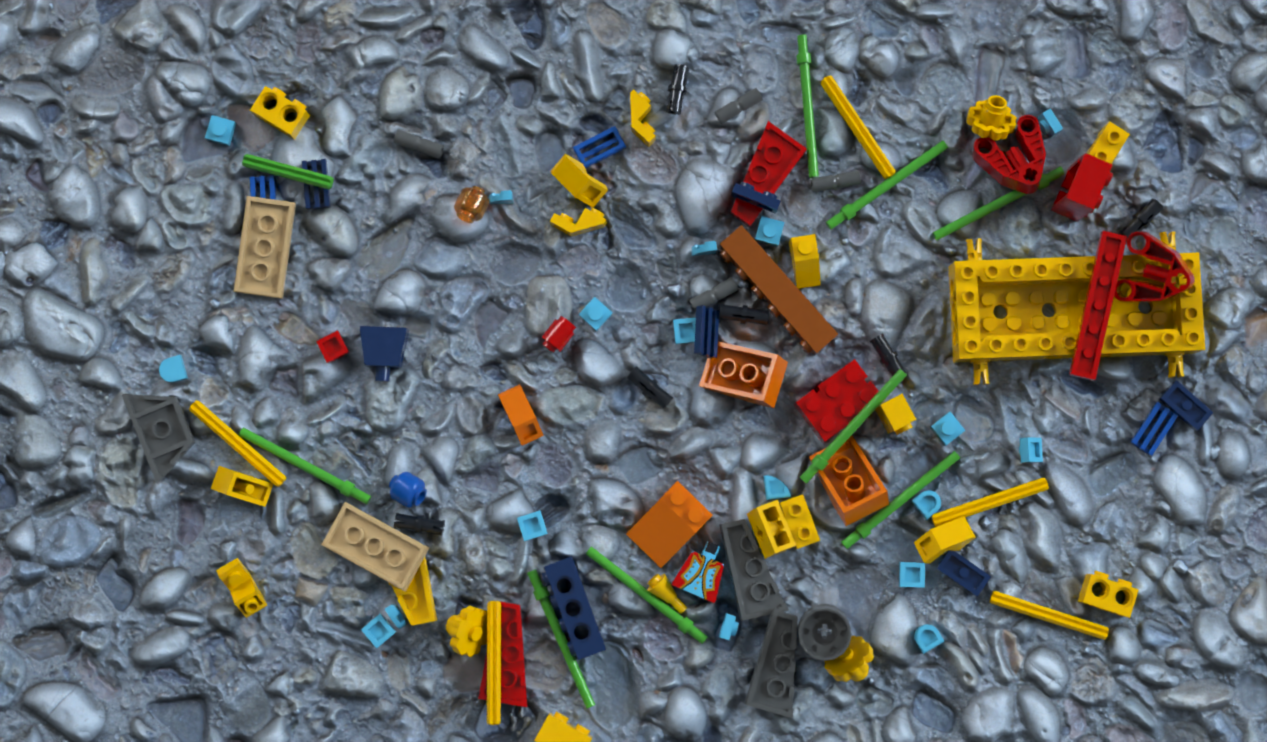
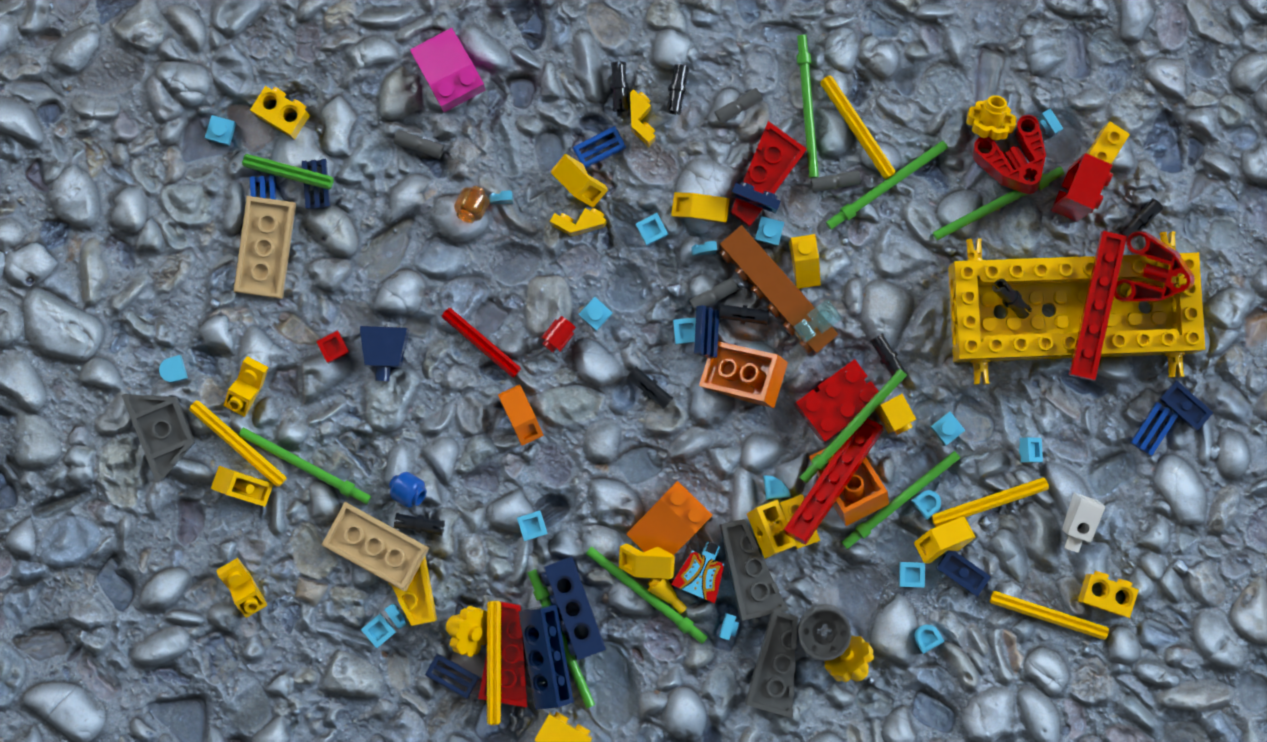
(246, 387): none -> yellow slope
(434, 665): none -> dark blue tile
(448, 70): none -> dark pink slope
(481, 342): none -> red axle
(546, 657): none -> dark blue brick
(619, 86): none -> black pin
(648, 564): none -> yellow slope
(651, 229): none -> medium azure plate
(700, 207): none -> yellow slope
(822, 317): none -> clear light blue plate
(832, 482): none -> red plate
(1011, 298): none -> black pin
(1085, 511): none -> white torso

